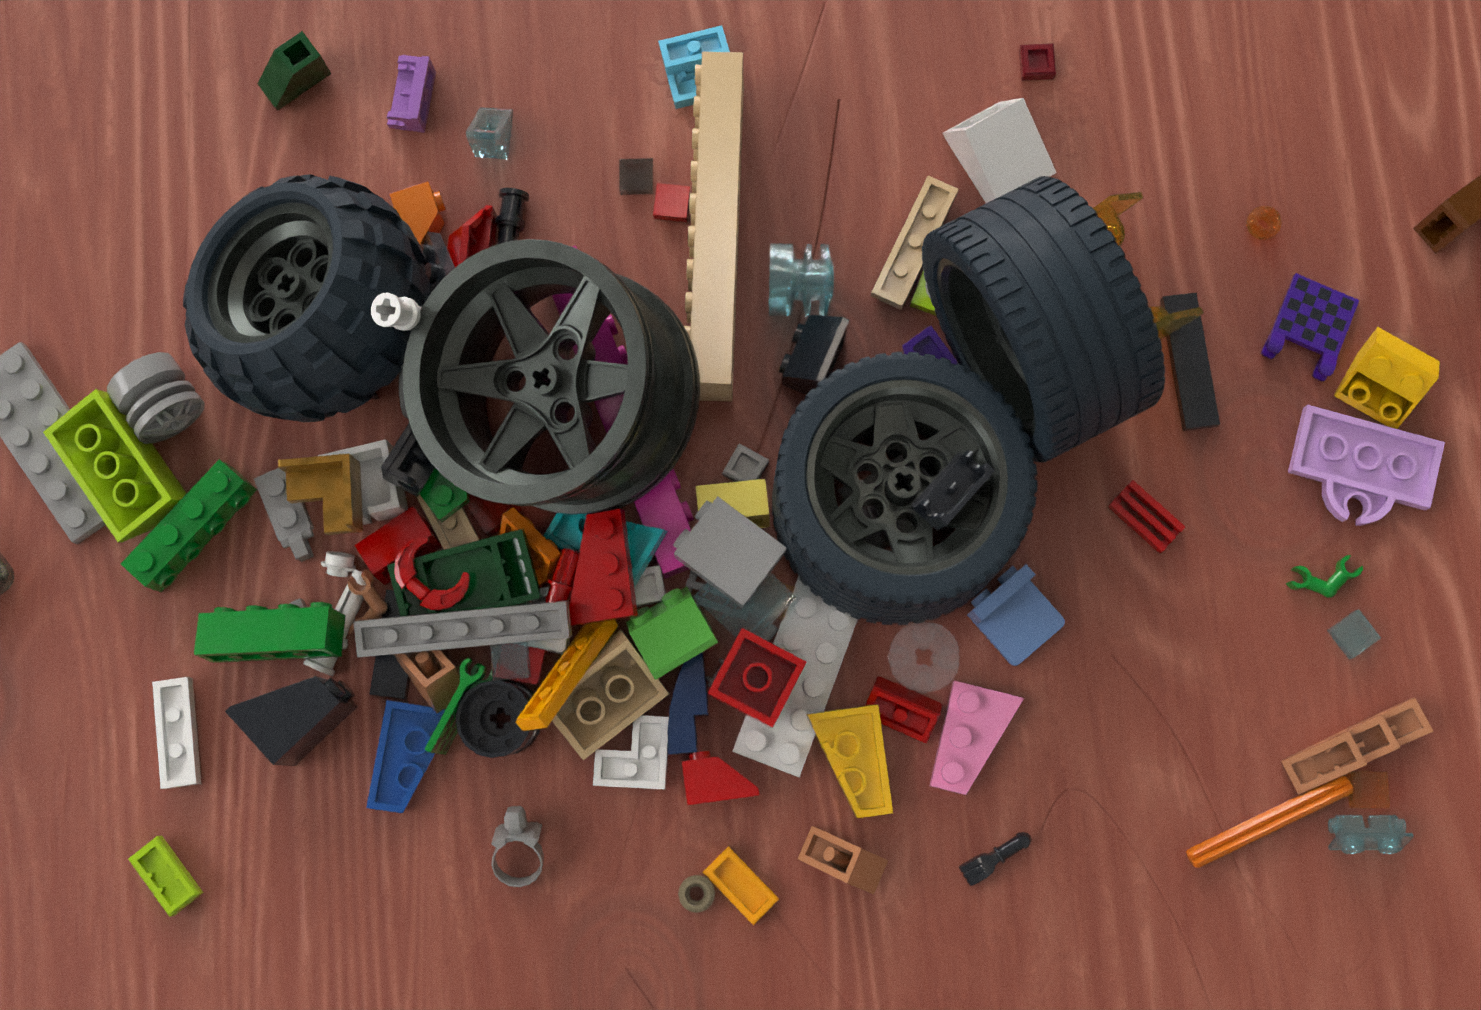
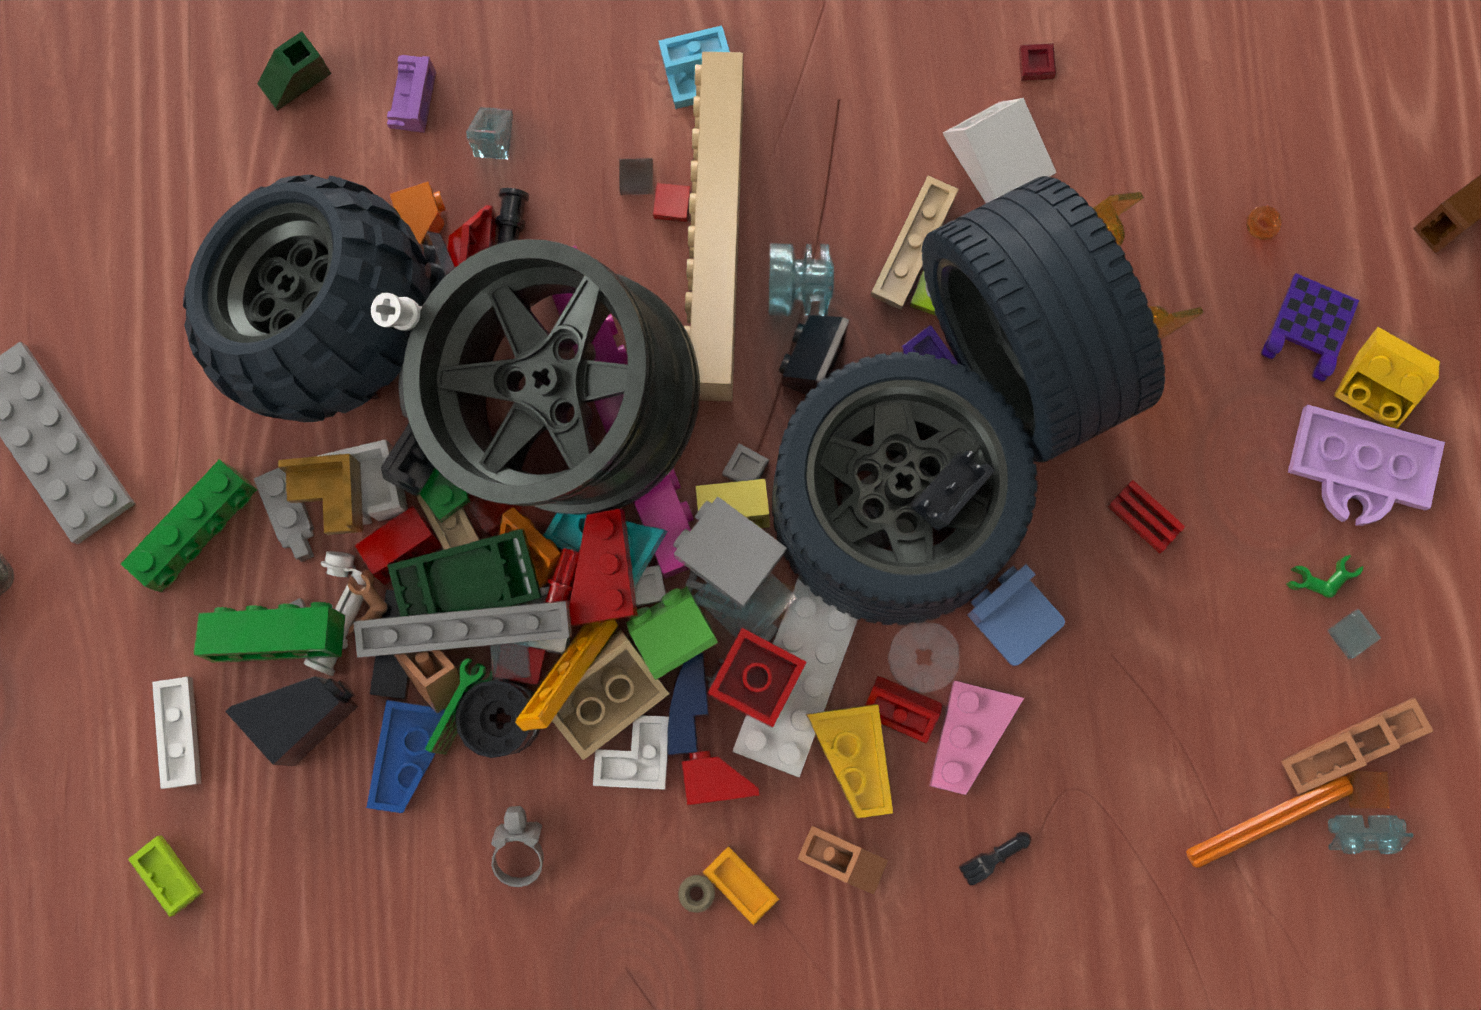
(113, 468): lime slope -> none
(155, 397): light grey wheel -> none
(405, 576): red piece -> none
(1191, 367): black tile -> none

